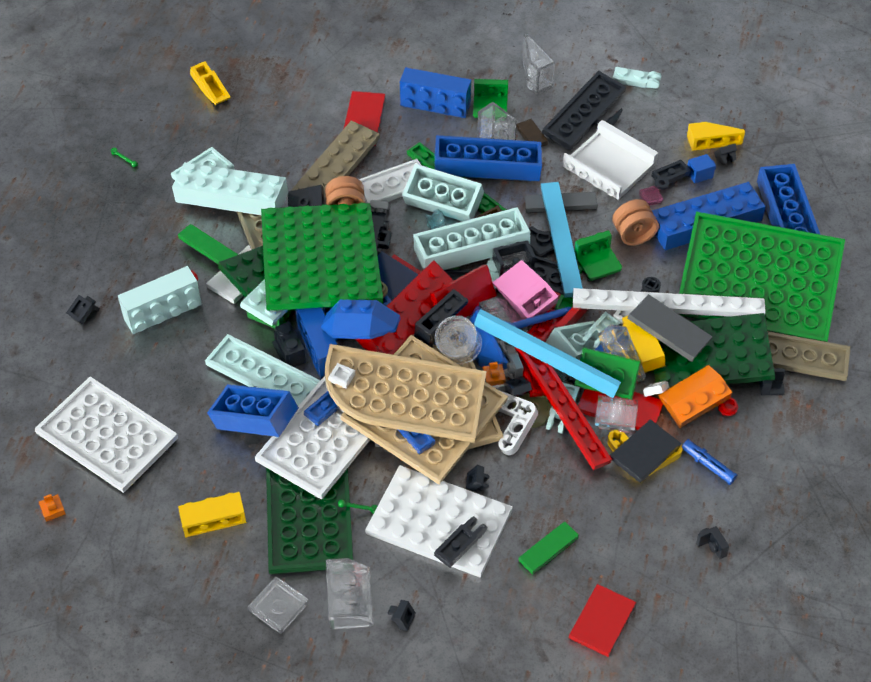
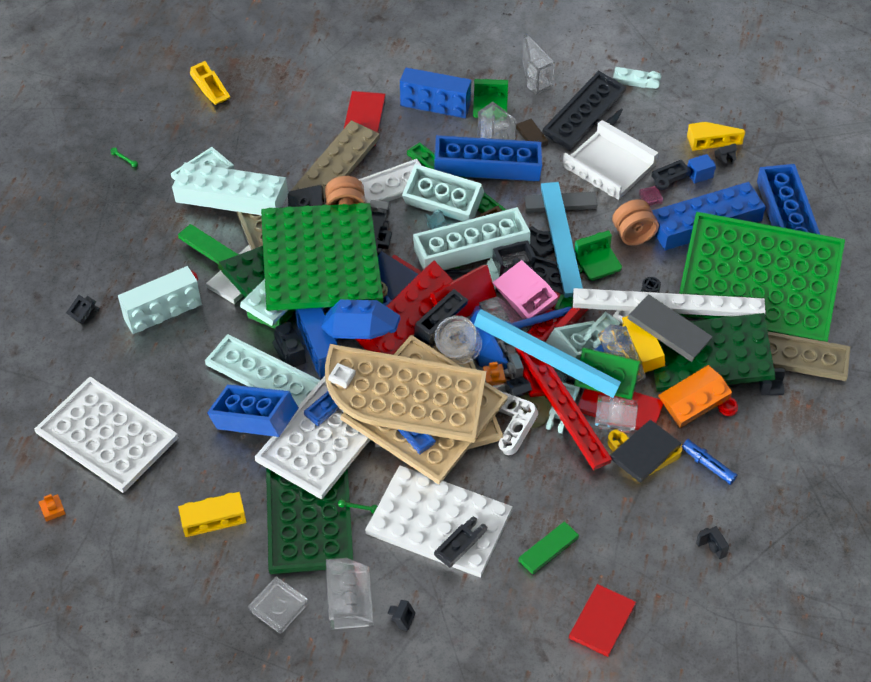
(475, 479): black tile -> none
(656, 388): white tile -> none

